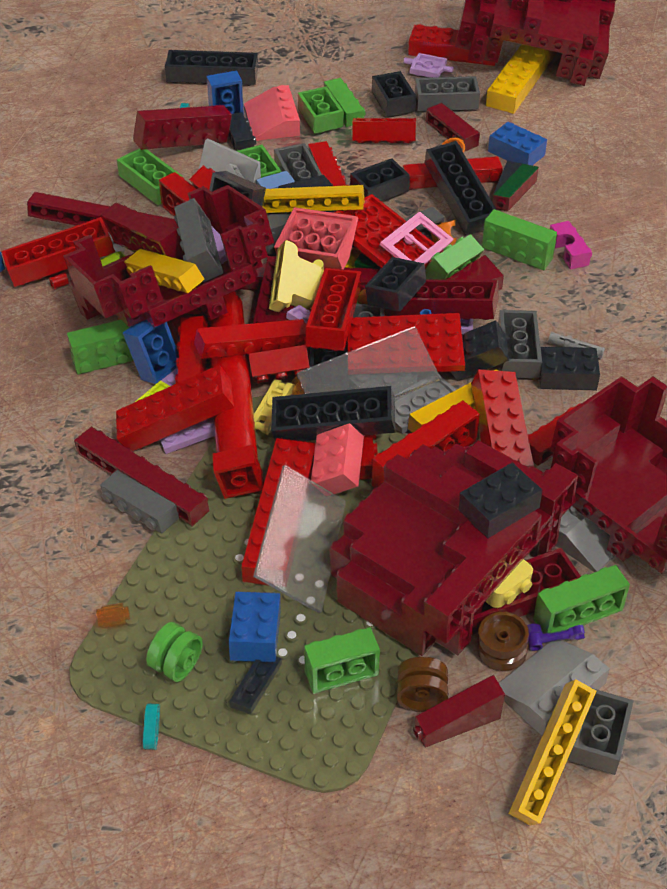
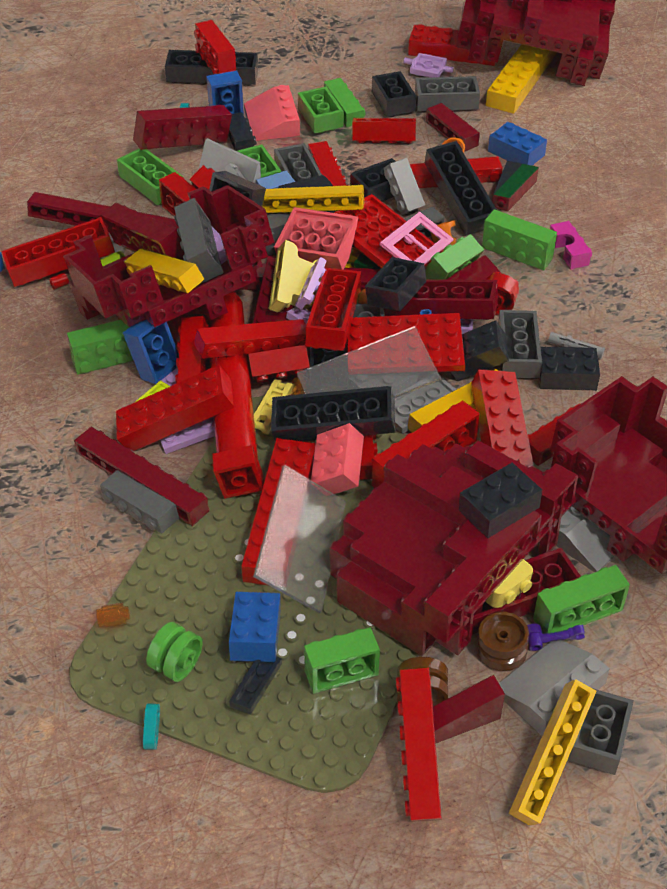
(214, 47): none -> red brick
(311, 283): none -> lavender plate
(404, 186): none -> light grey brick
(420, 745): none -> red brick
(507, 291): none -> red brick

